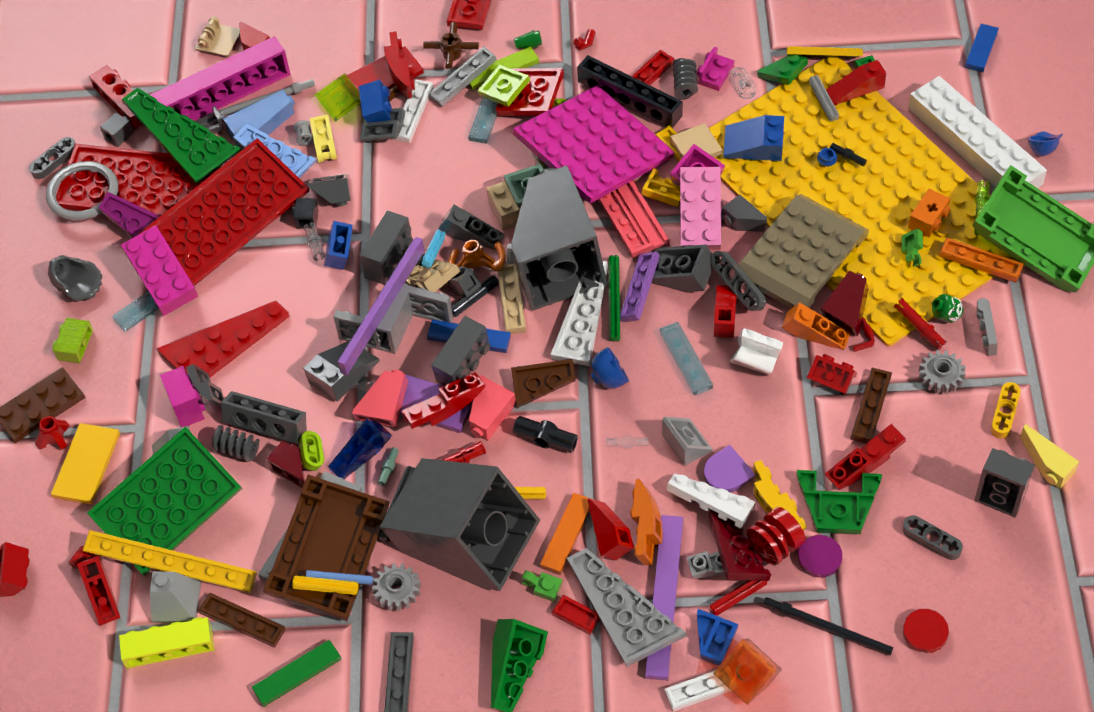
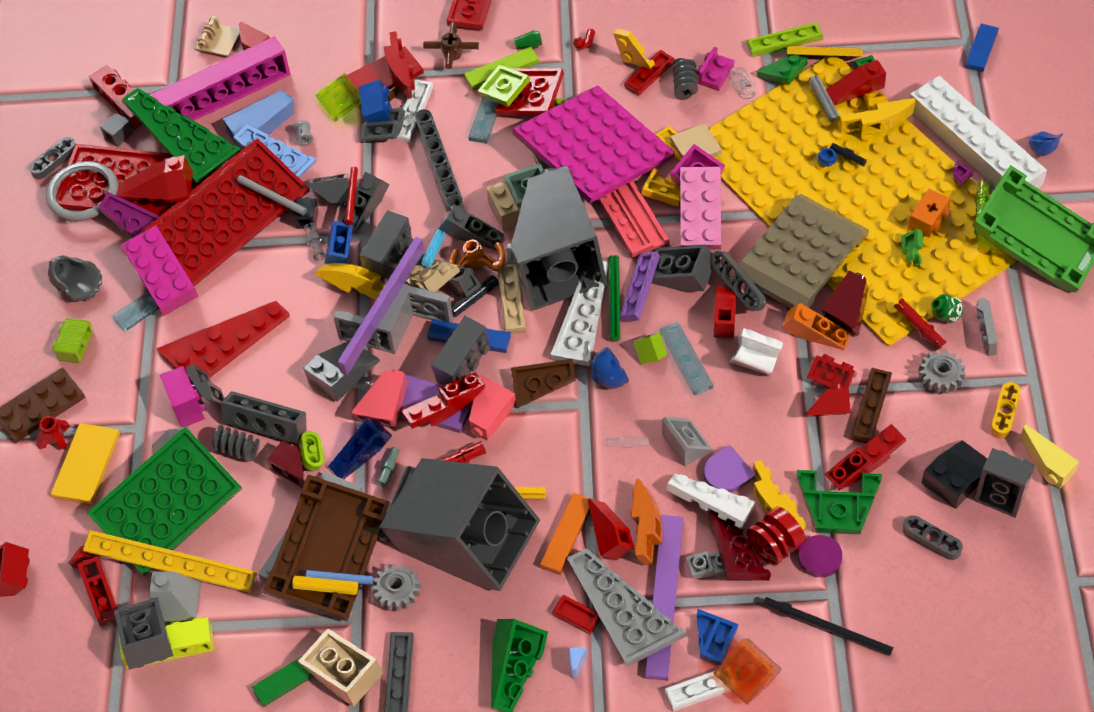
(143, 633): none -> dark grey slope
(165, 180): none -> red wedge
(213, 122): flat silver bracket -> none
(242, 620): reddish brown tile -> none
(272, 195): none -> light grey bar
(294, 88): light grey bar -> none
(323, 138): light yellow plate -> none
(341, 667): none -> tan slope
(351, 196): none -> red bar
(351, 277): none -> yellow slope
(368, 197): none -> dark grey slope
(438, 160): none -> dark grey beam
(462, 76): light grey tile -> none
(545, 434): black piece -> none
(545, 585): bright green plate -> none
(577, 659): none -> light blue slope
(630, 49): none -> yellow wing
(630, 91): black brick -> none
(650, 348): none -> lime panel
(736, 596): red axle -> none
(743, 216): dark grey slope -> none
(755, 138): blue slope -> none
(782, 39): none -> lime tile
(832, 402): none -> red slope
(869, 335): red piece -> none
(872, 99): none -> yellow slope
(875, 121): none -> yellow slope
(925, 630): red tile -> none
(955, 473): none -> black slope
(961, 173): none -> magenta tile
(981, 260): orange tile -> none

